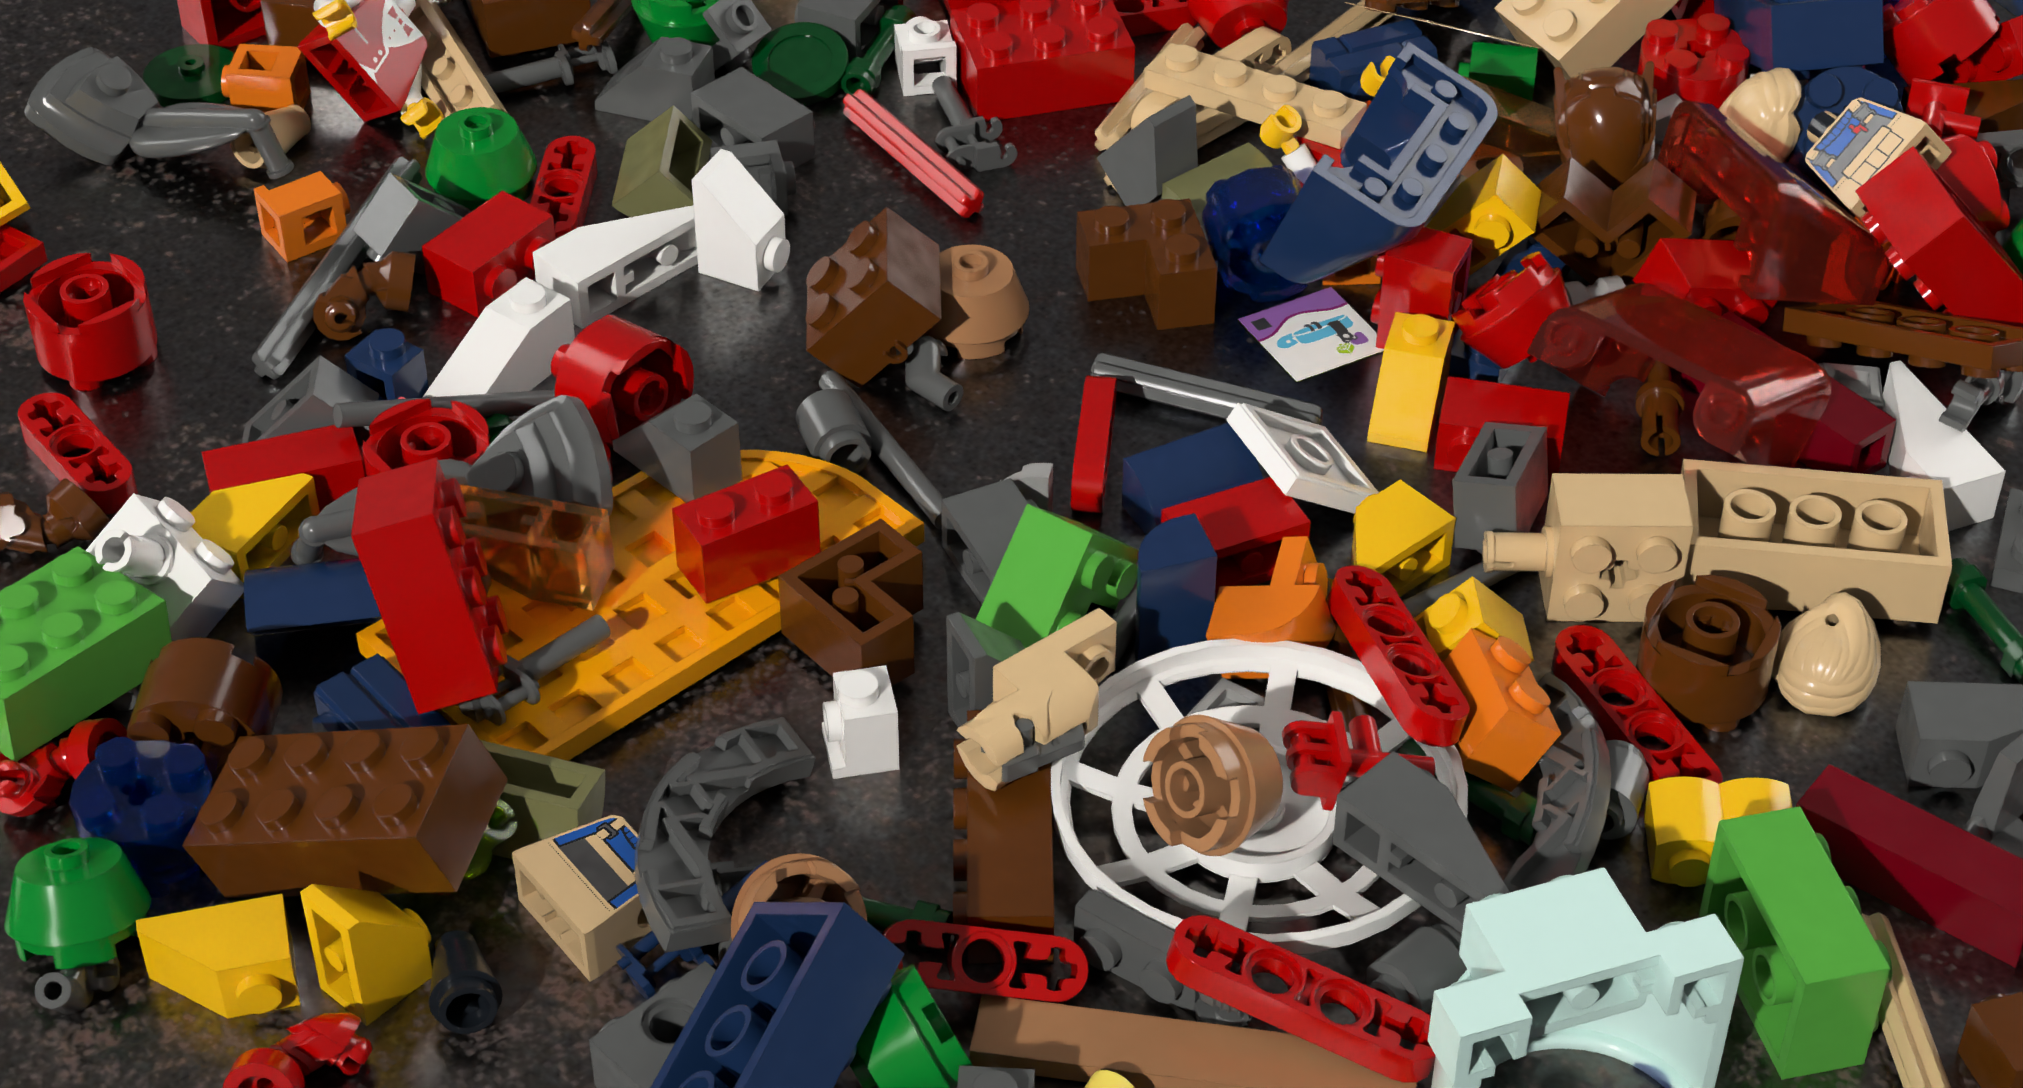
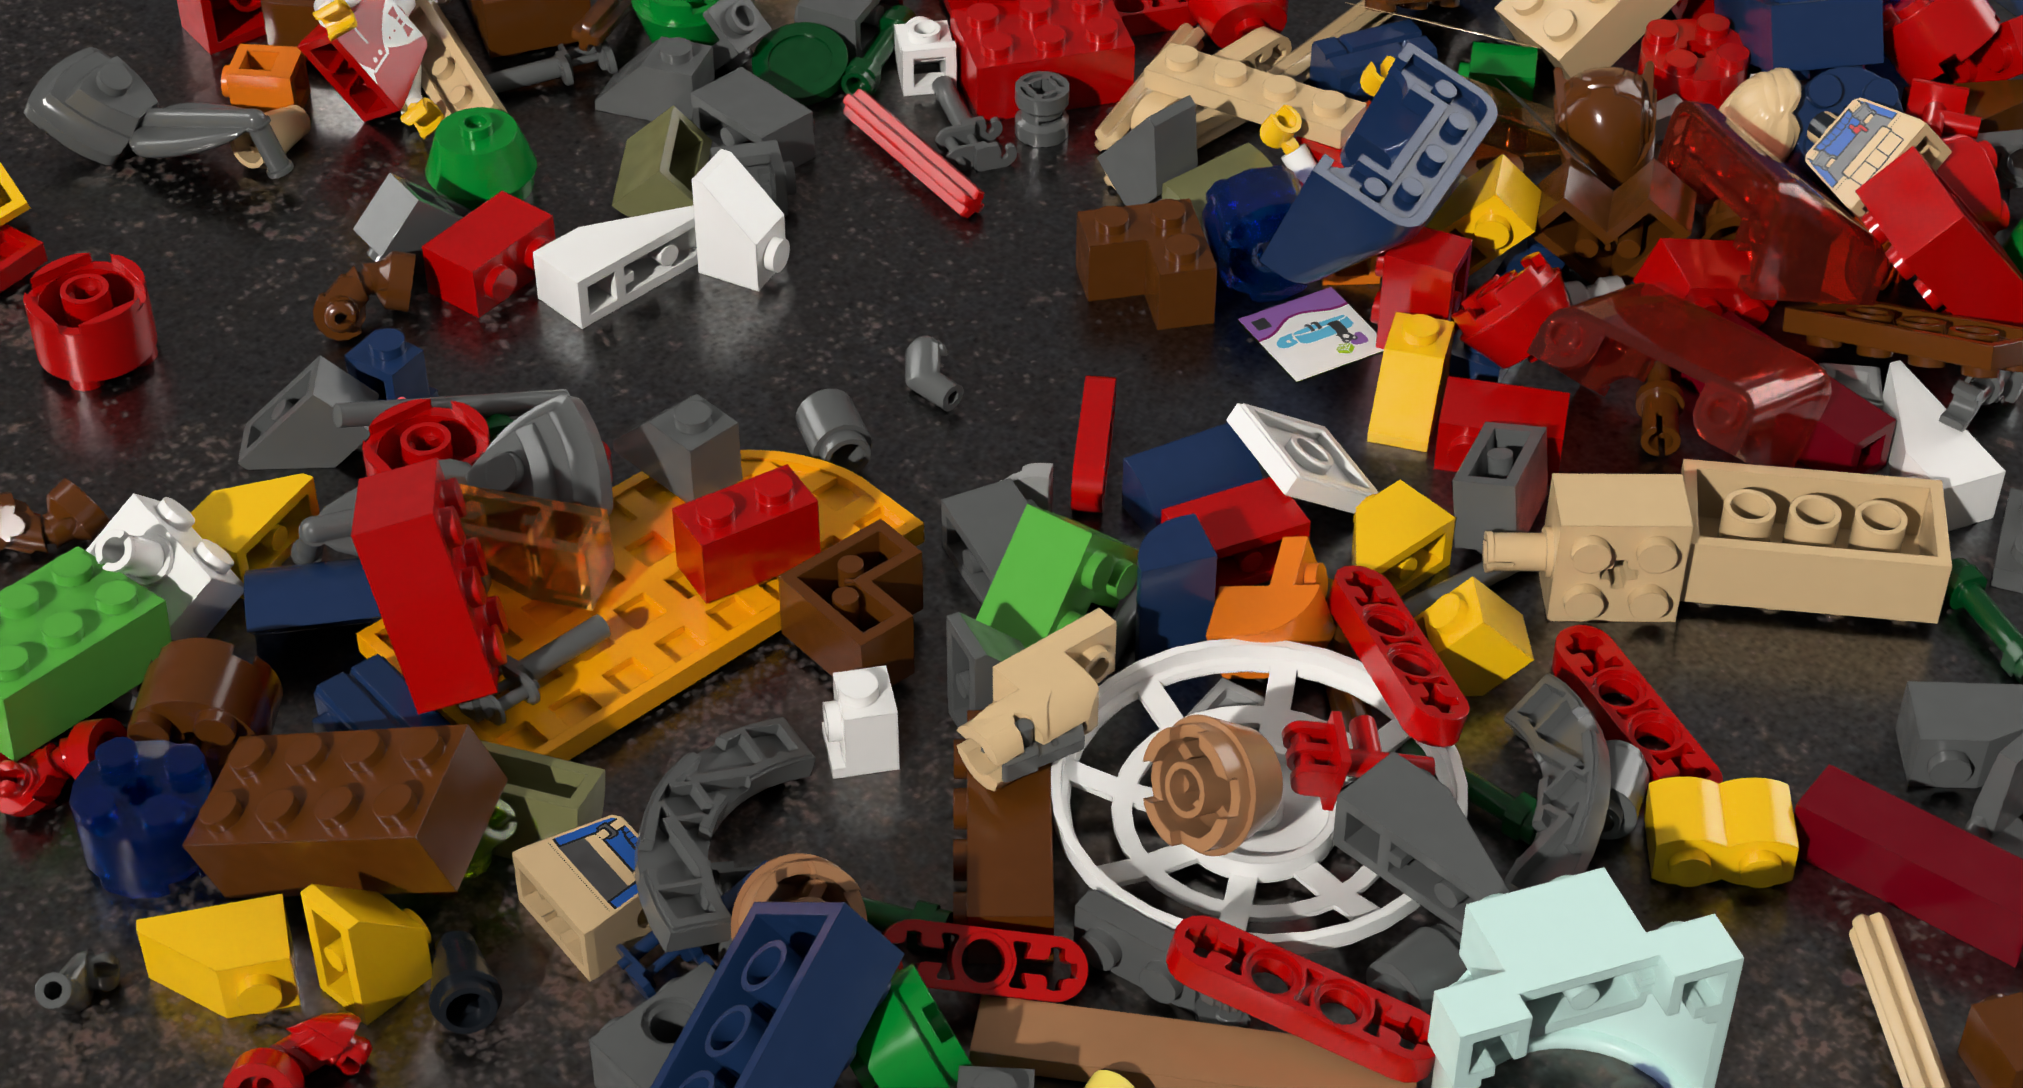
(74, 902): green cone -> none
(76, 432): red beam -> none
(188, 74): dark green piece -> none
(297, 321): dark grey axle -> none
(302, 215): orange brick -> none
(323, 452): red brick -> none
(509, 344): white slope -> none
(556, 179): red beam -> none
(622, 374): red brick -> none
(873, 297): reddish brown brick -> none
(891, 453): dark grey bar -> none
(979, 301): medium nougat cone -> none
(1042, 107): none -> dark grey wheel
(1195, 391): dark grey axle -> none
(1508, 710): orange brick -> none
(1557, 138): none -> dark grey sticker
(1709, 649): reddish brown brick -> none
(1809, 959): bright green brick -> none
(1828, 657): tan hair -> none

